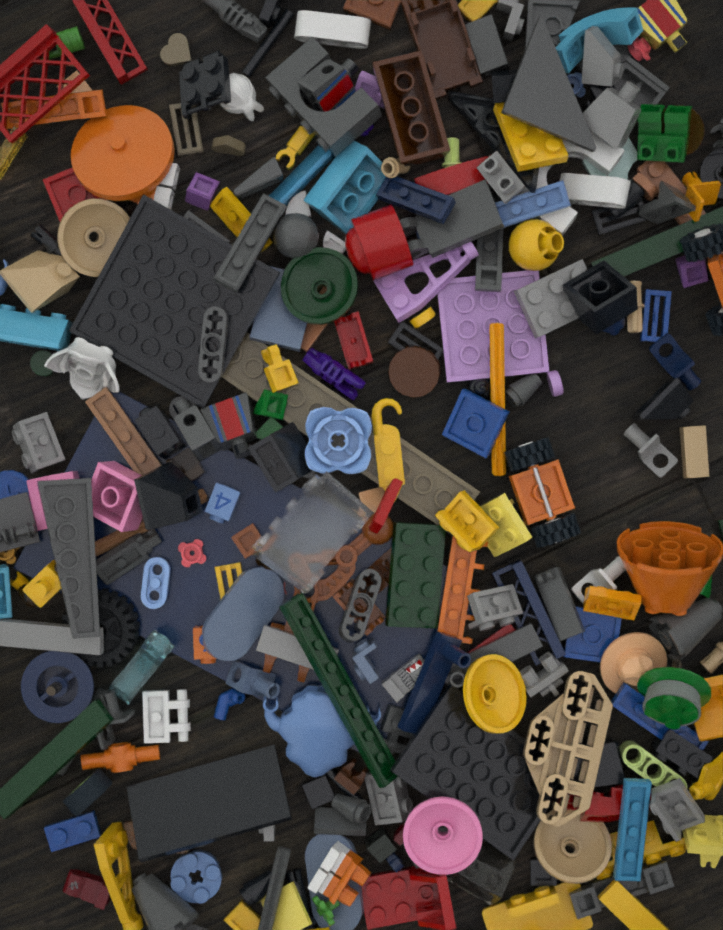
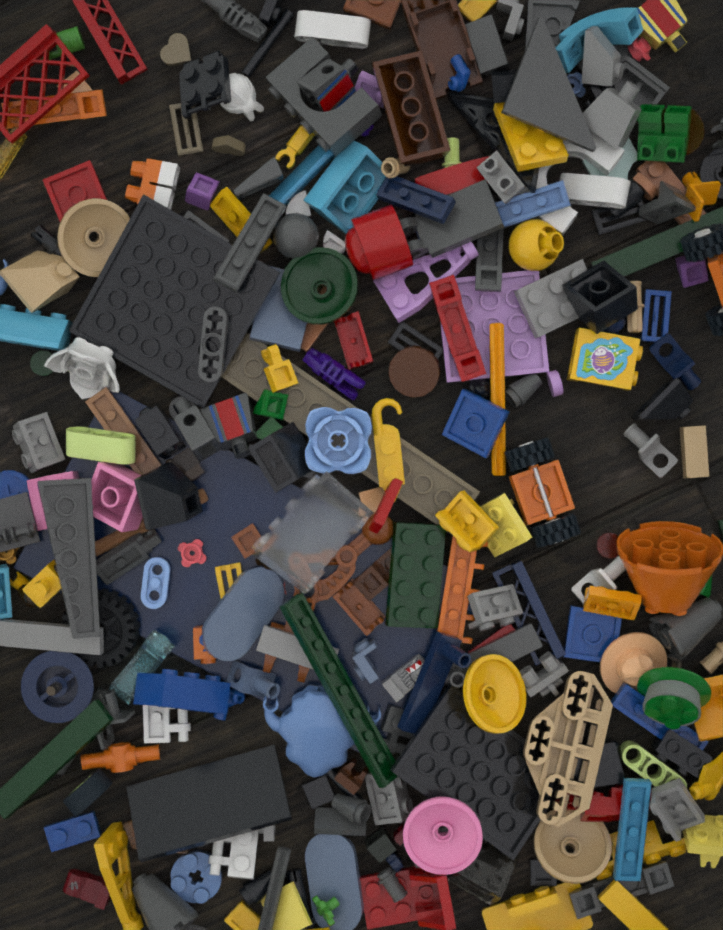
(101, 445): none -> yellowish green beam
(122, 153): orange dish -> none
(182, 692): none -> blue wedge
(222, 503): medium blue brick -> none
(242, 856): none -> white plate
(336, 872): orange hips -> none
(360, 626): dark grey beam -> none
(392, 884): none -> dark grey pin
(423, 317): yellow tile -> none
(457, 328): none -> red slope
(460, 80): none -> blue arm
(559, 603): dark grey hinge -> none
(604, 359): none -> panel
(607, 545): none -> clear red plate

